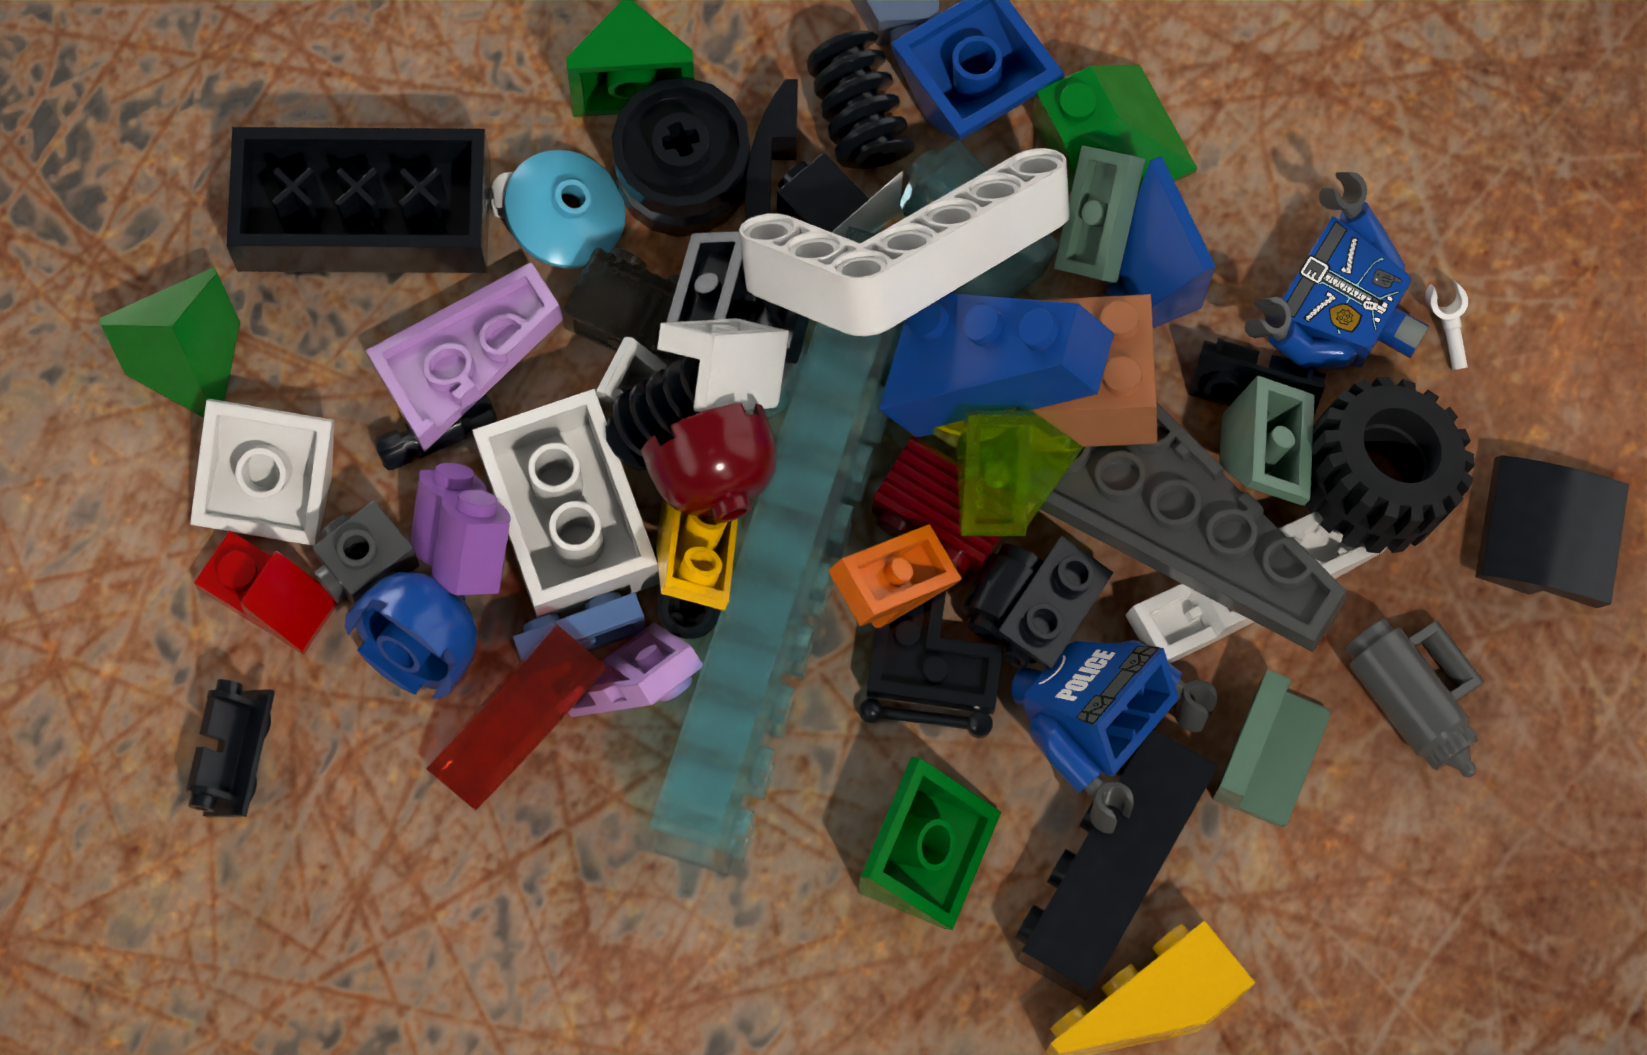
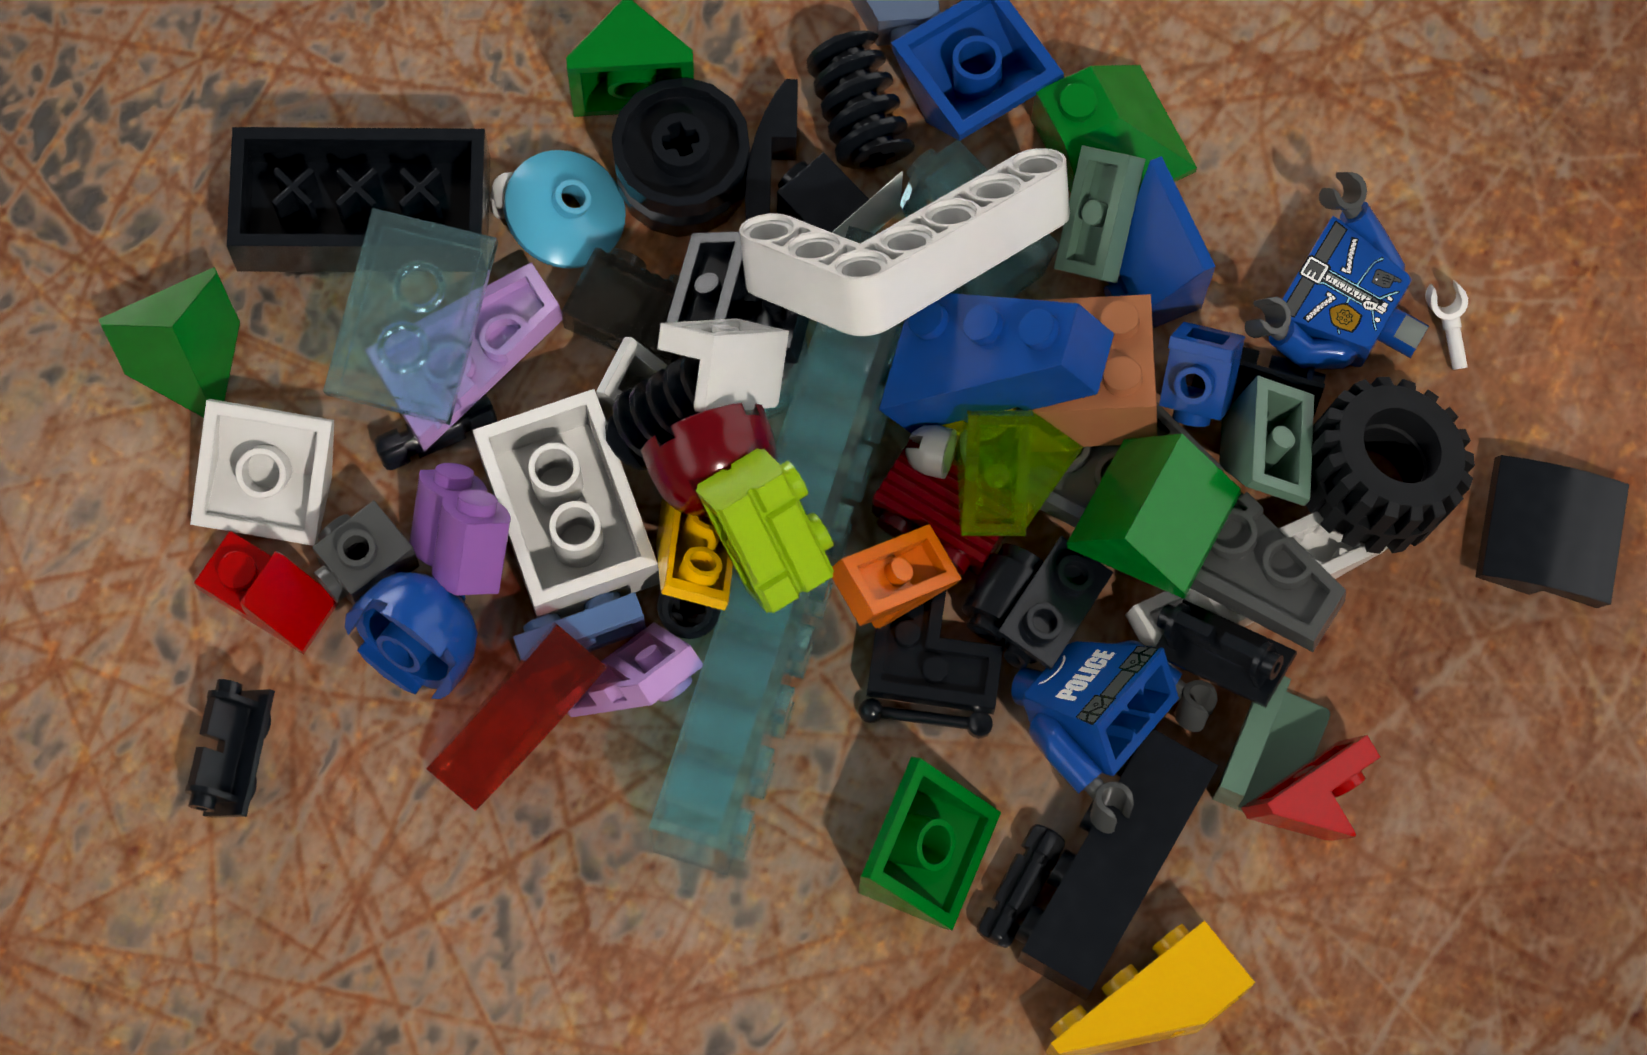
(410, 316): none -> clear light blue tile
(767, 529): none -> lime brick
(935, 450): none -> light grey hinge
(1021, 885): none -> black axle
(1156, 512): none -> green slope
(1215, 358): none -> blue brick
(1223, 651): none -> black hinge
(1307, 796): none -> red slope
(1415, 695): dark grey piece -> none

